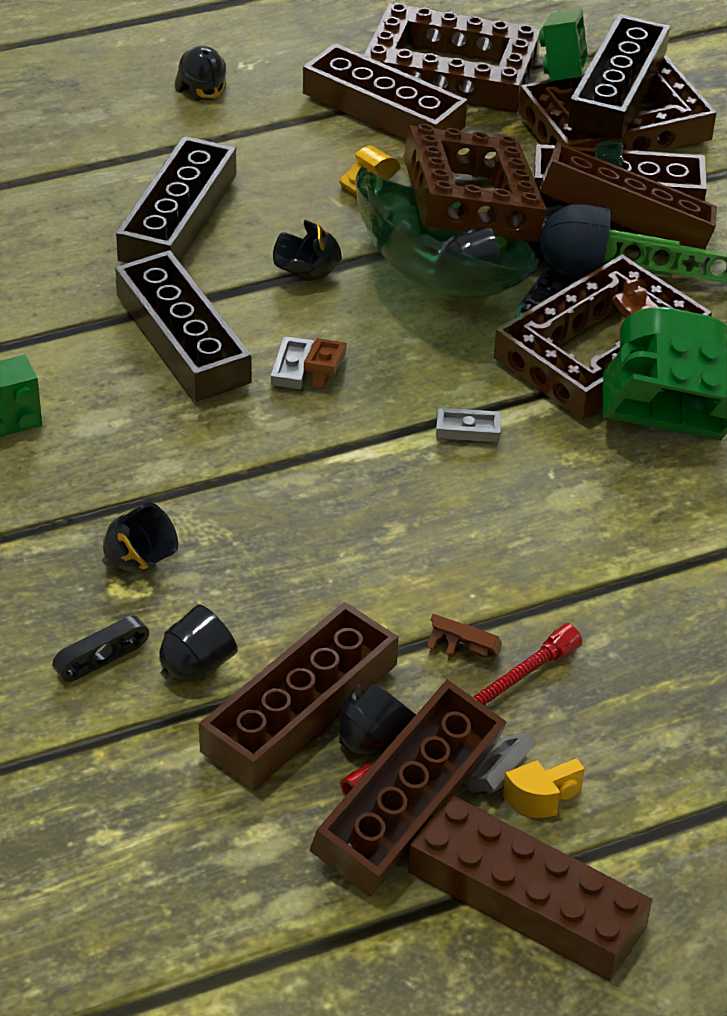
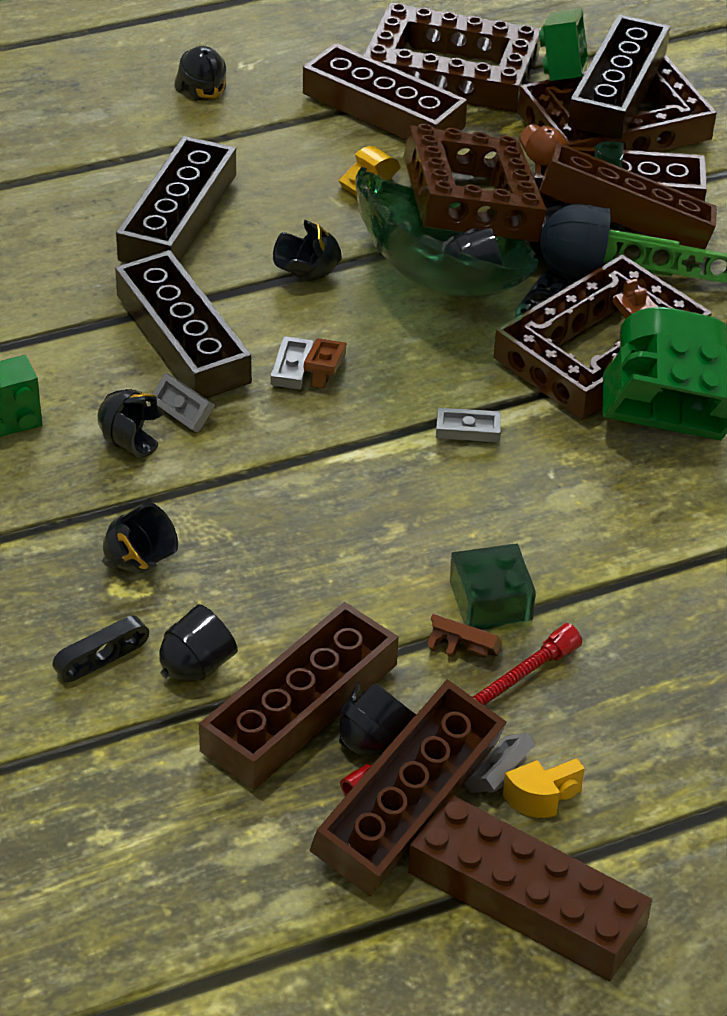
(123, 417): none -> black helmet
(182, 402): none -> light grey plate
(492, 586): none -> clear green brick
(540, 142): none -> dark orange cap

